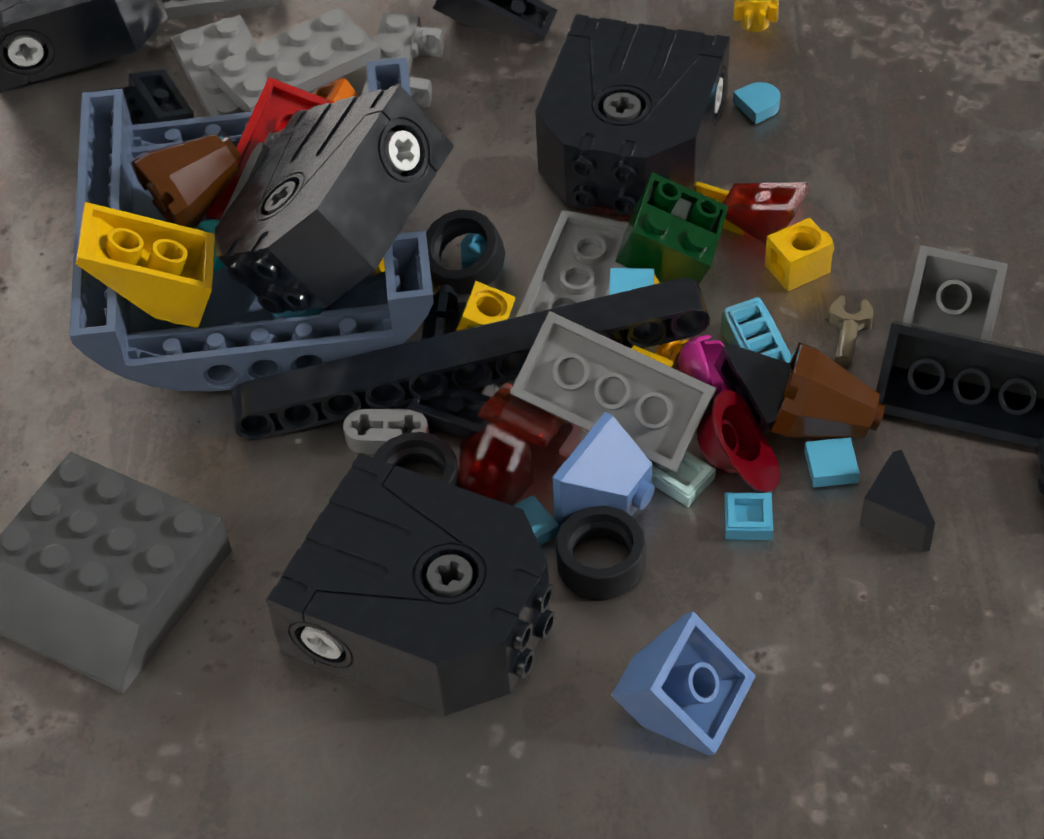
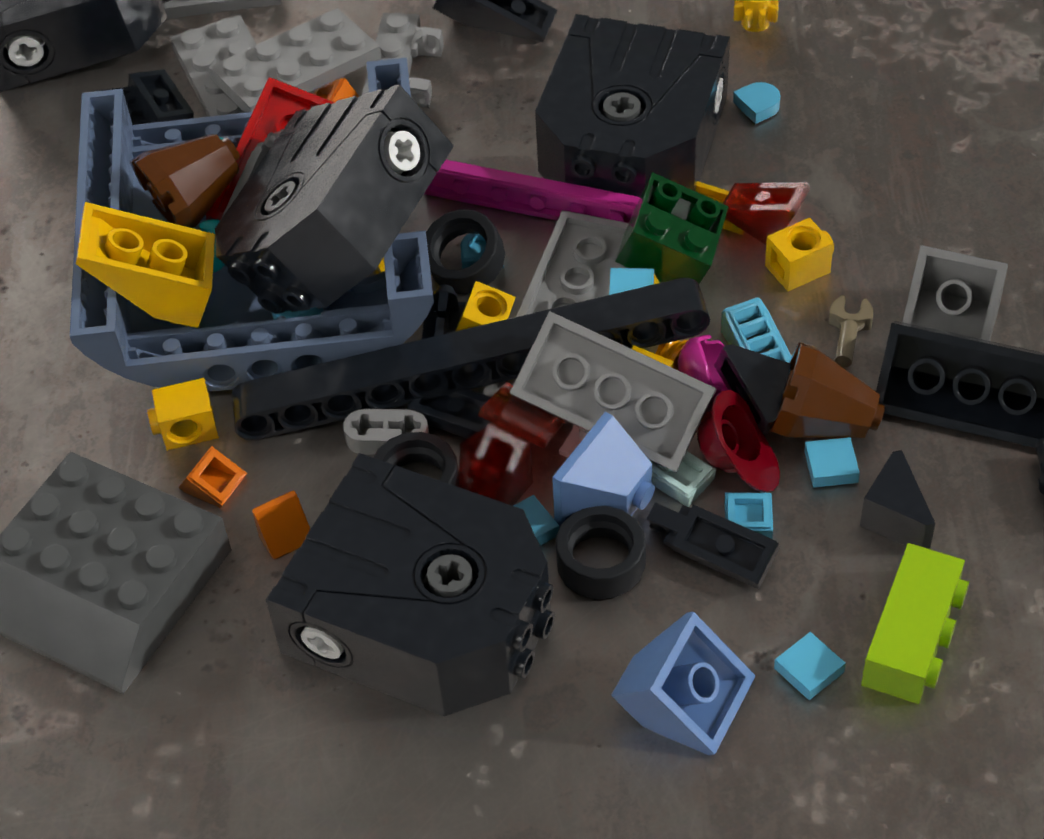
(183, 414): none -> yellow brick
(213, 478): none -> orange slope
(281, 524): none -> orange slope
(527, 193): none -> dark pink tile
(716, 542): none -> black hinge
(809, 665): none -> medium azure tile
(915, 624): none -> lime brick

